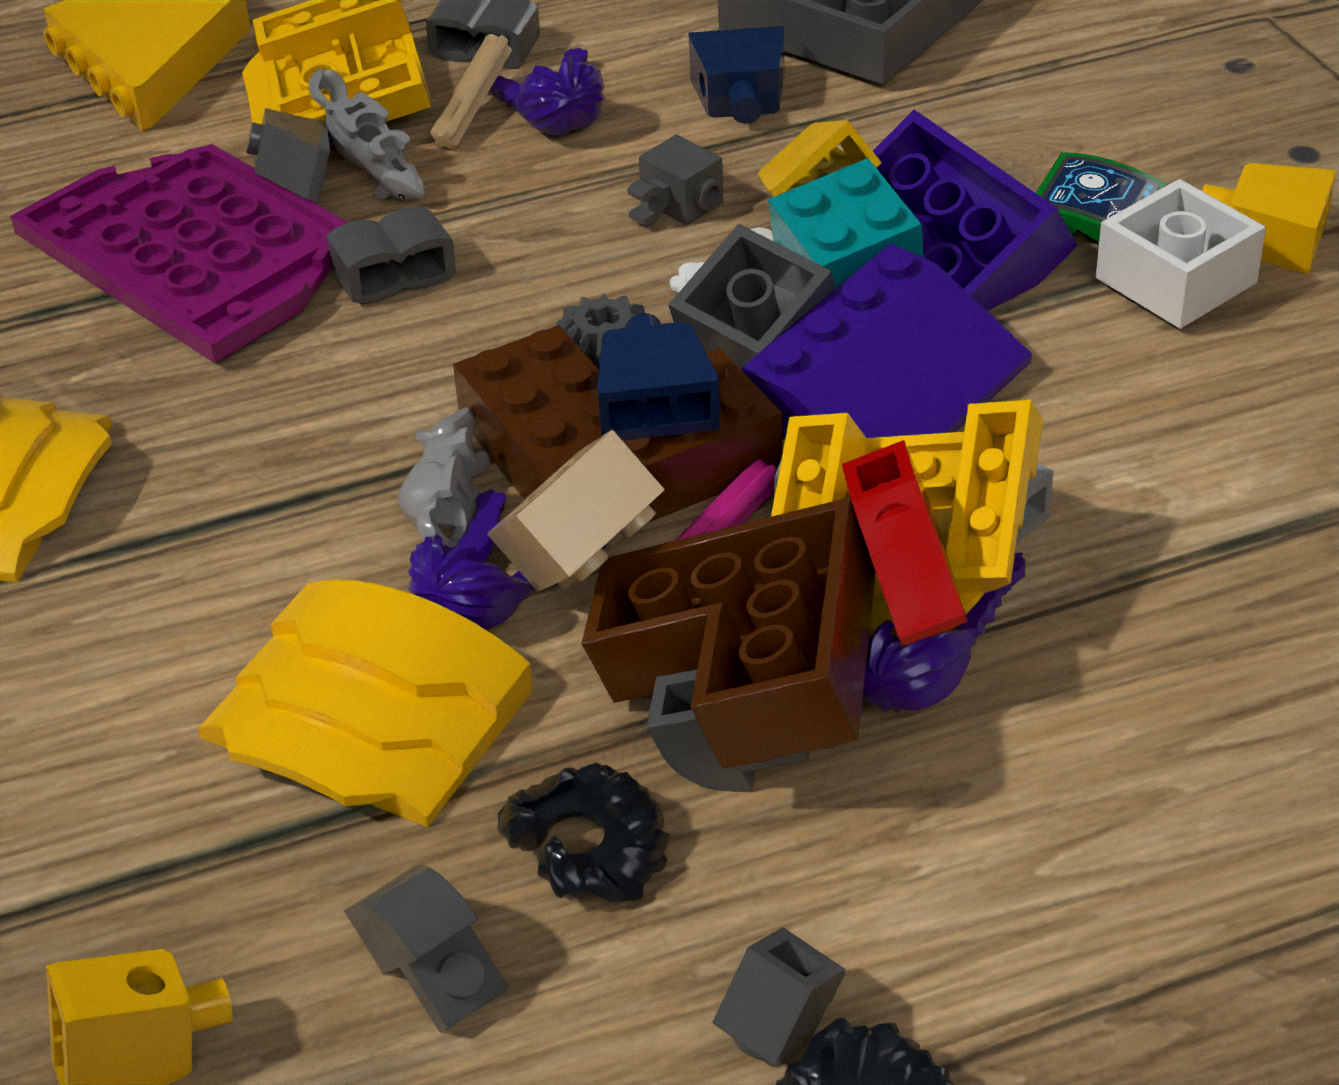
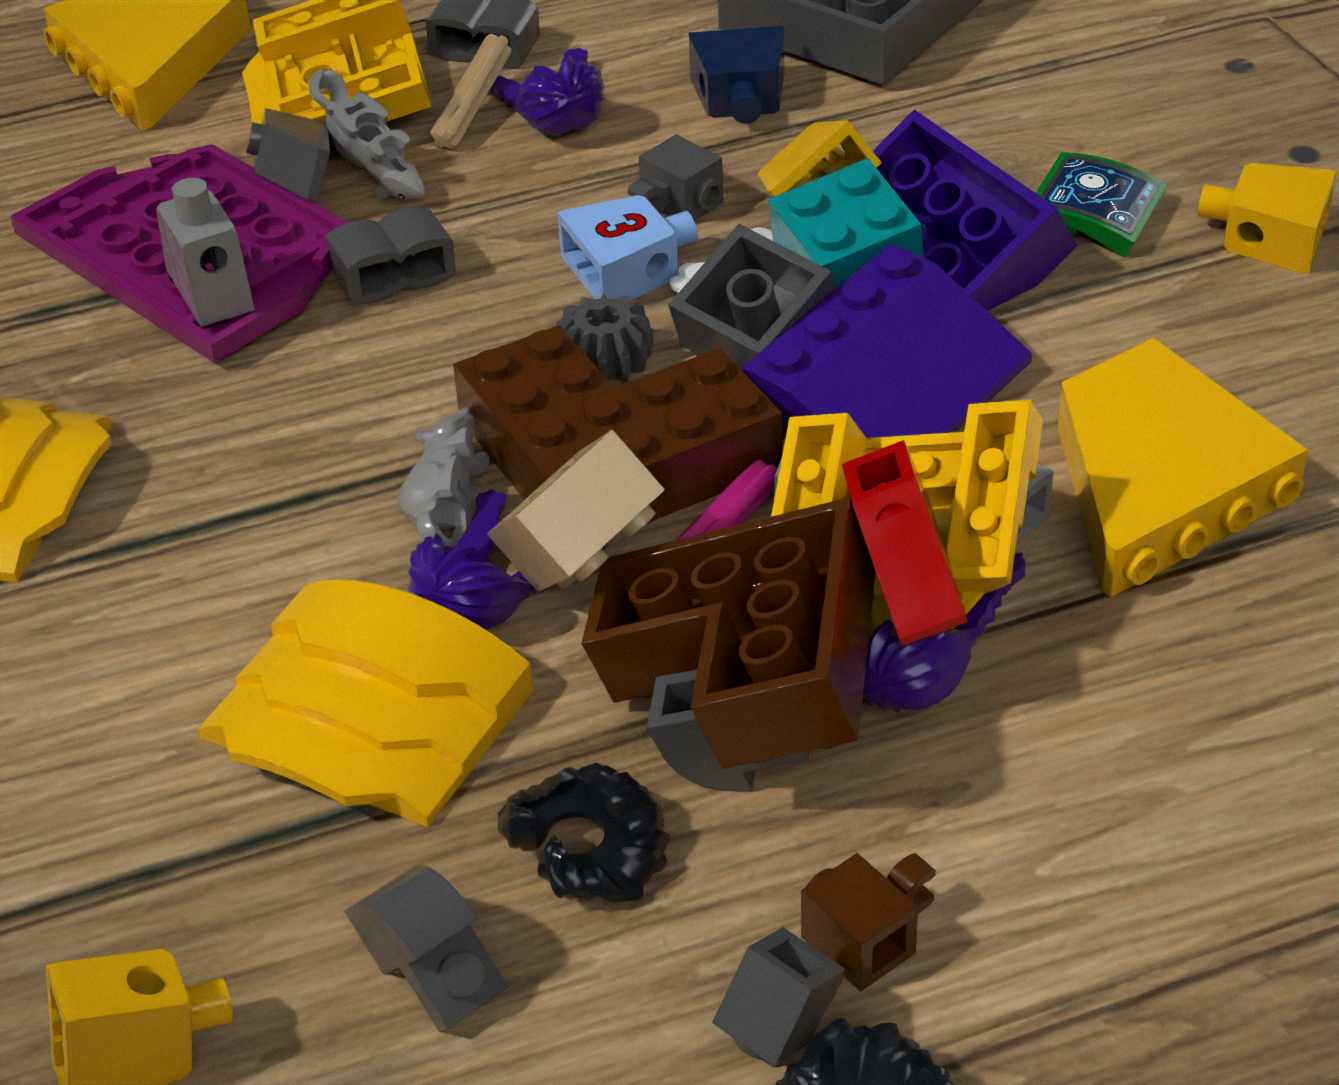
(200, 233): none -> light grey torso
(623, 246): none -> light blue torso
(656, 381): dark blue torso -> none
(865, 917): none -> reddish brown brick
(1167, 462): none -> yellow slope
(1180, 252): white brick -> none

